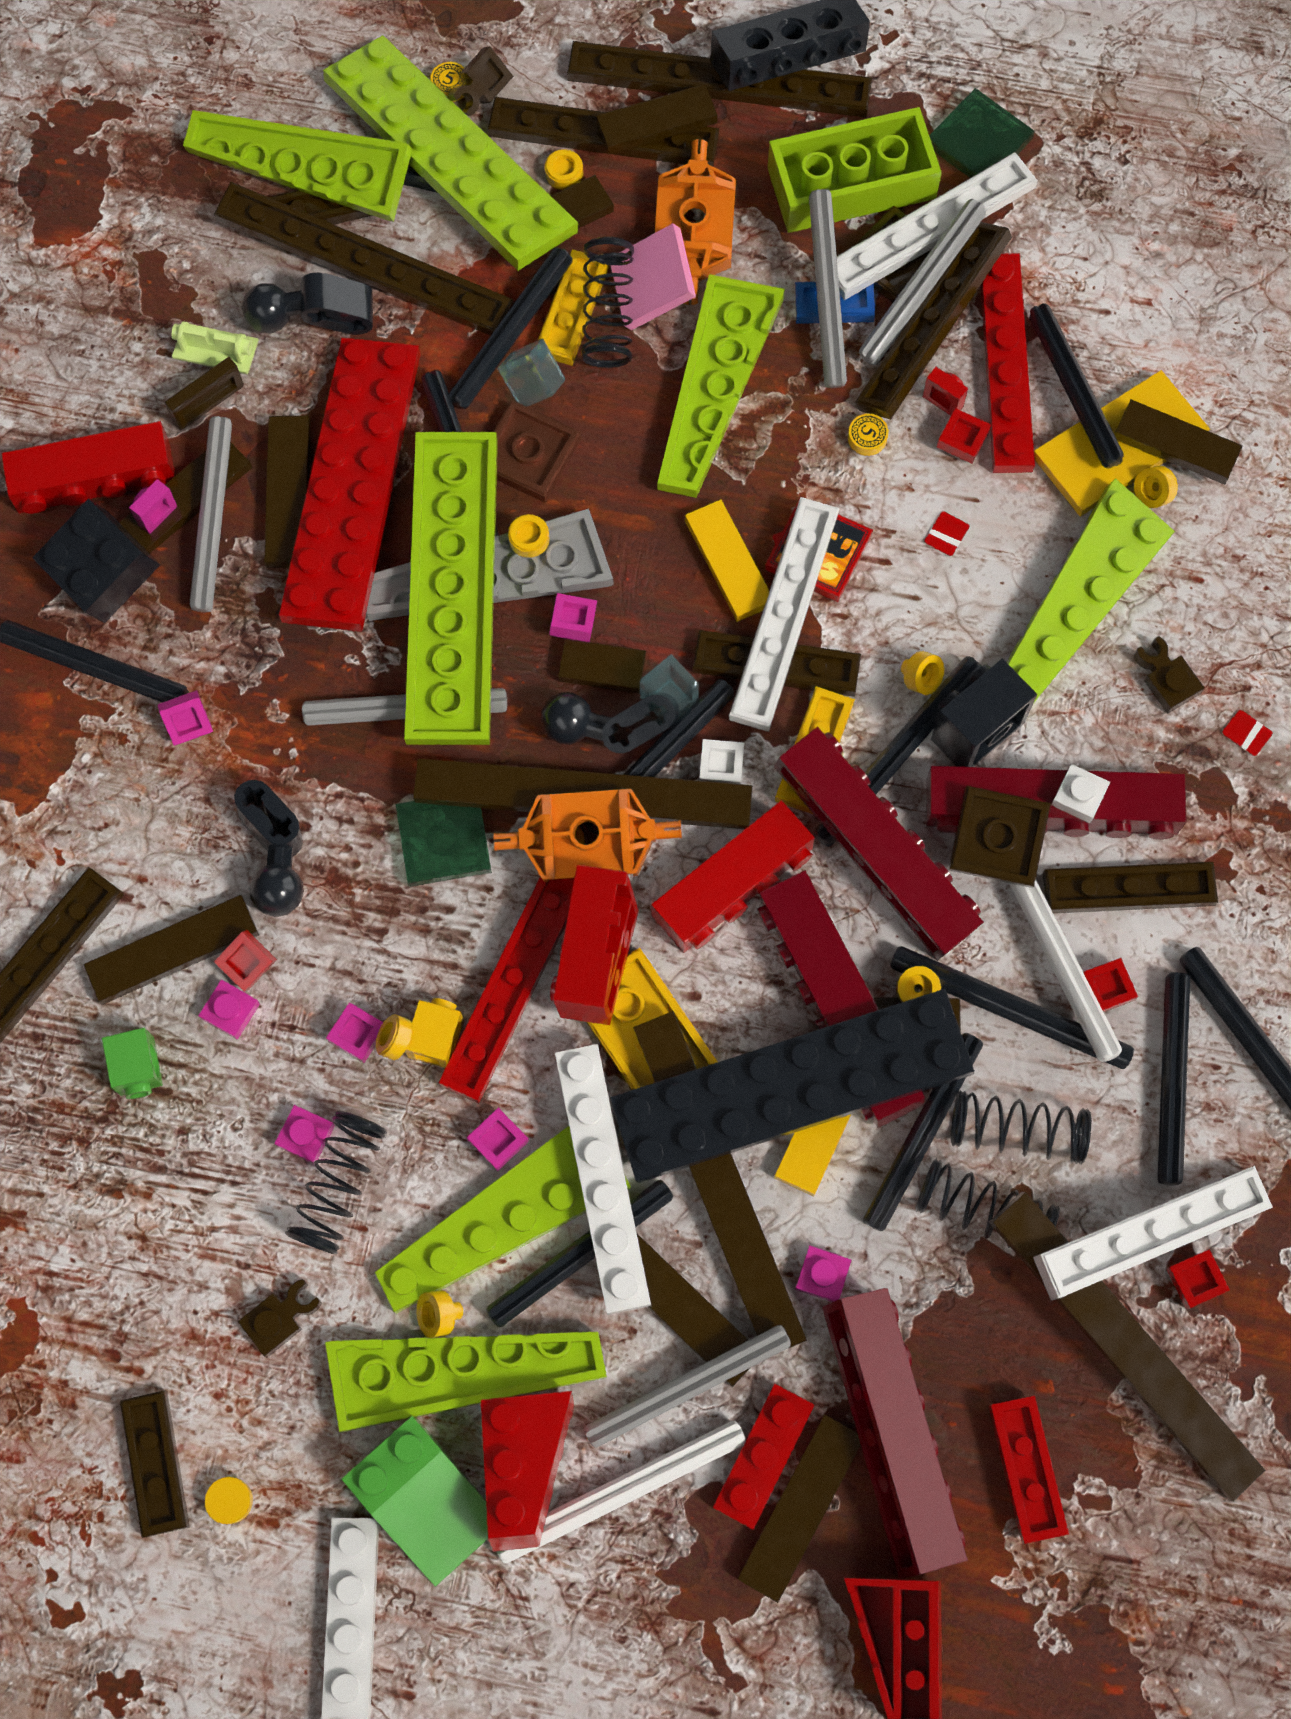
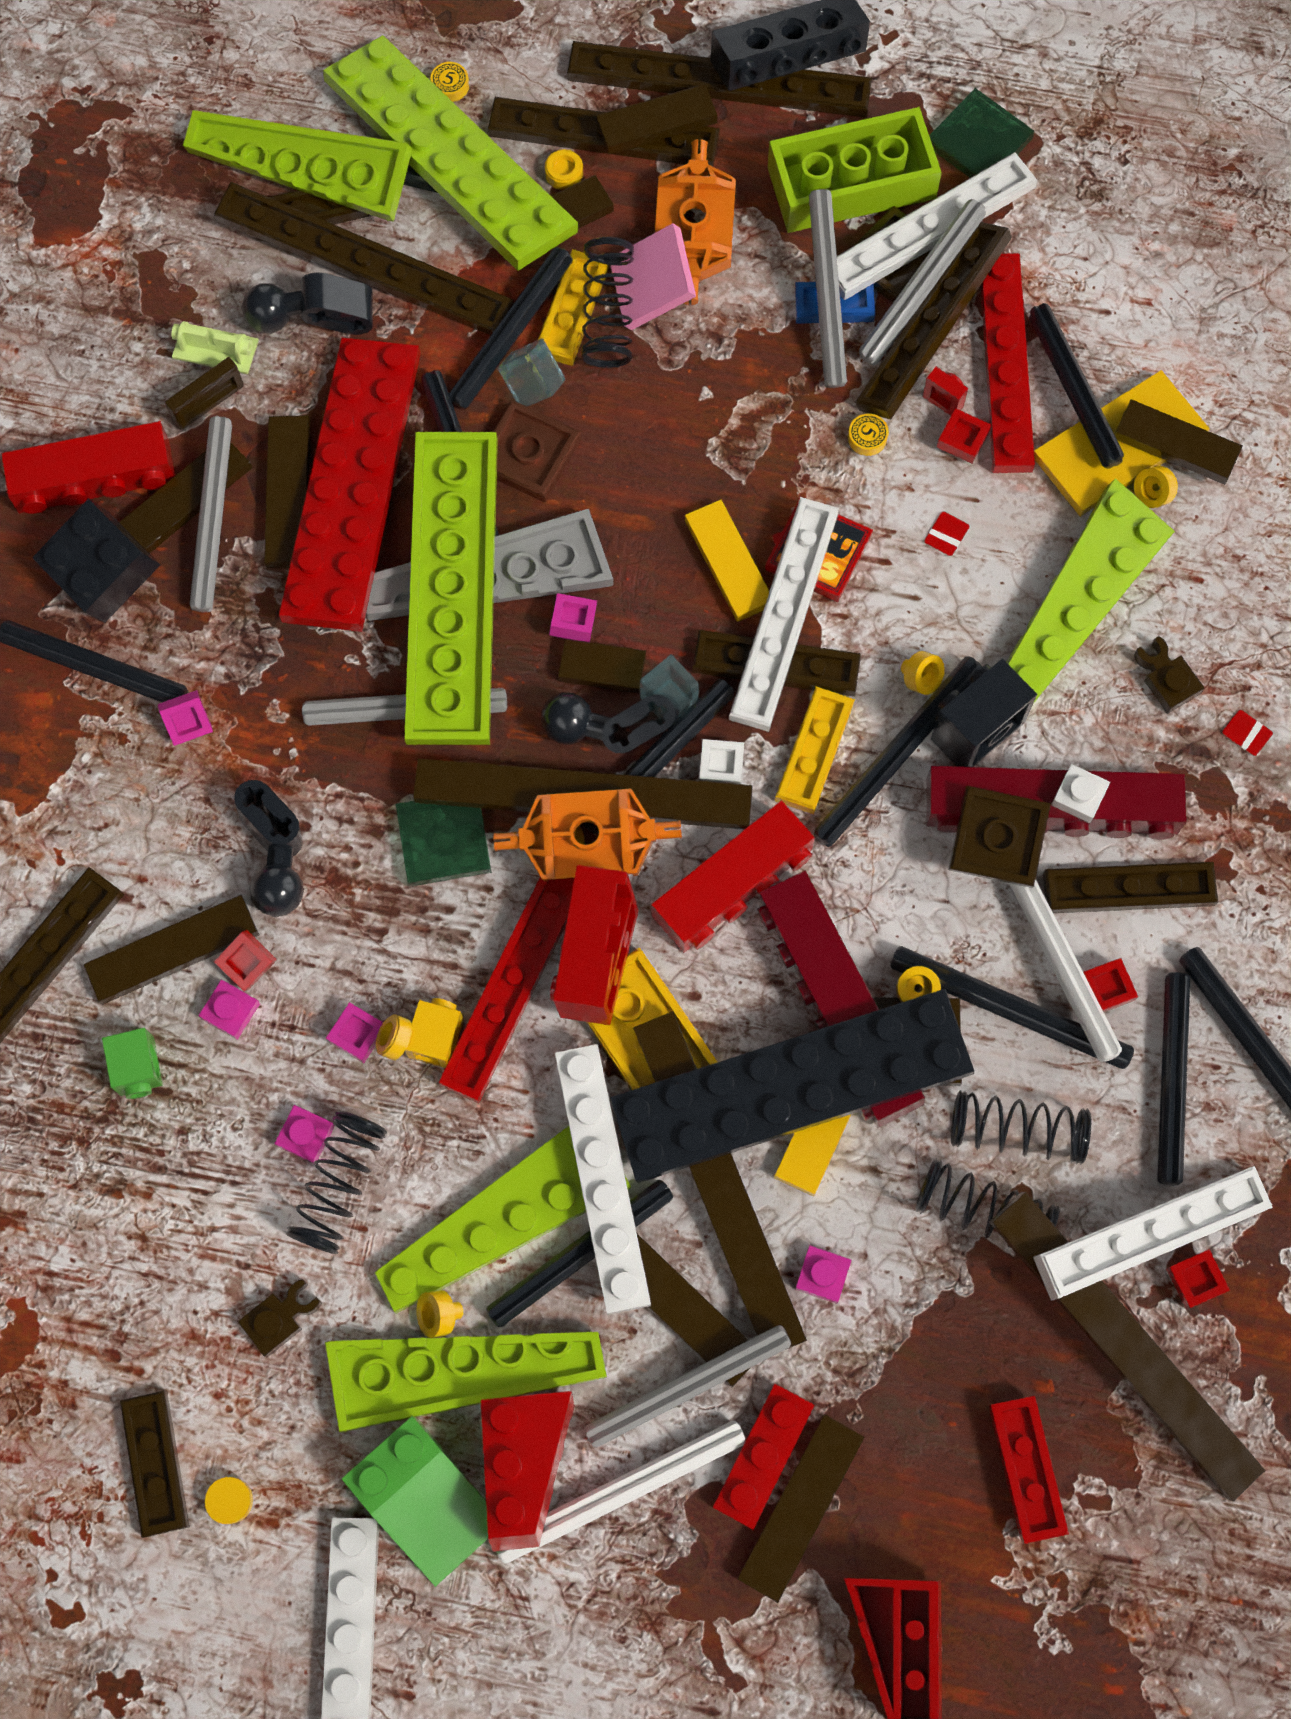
(152, 506): dark pink plate -> none
(484, 80): dark brown plate -> none
(498, 1139): dark pink plate -> none
(528, 536): yellow tile -> none
(722, 356): lime wing -> none
(878, 842): dark red brick -> none
(894, 1433): dark red brick -> none
(916, 1145): black axle -> none

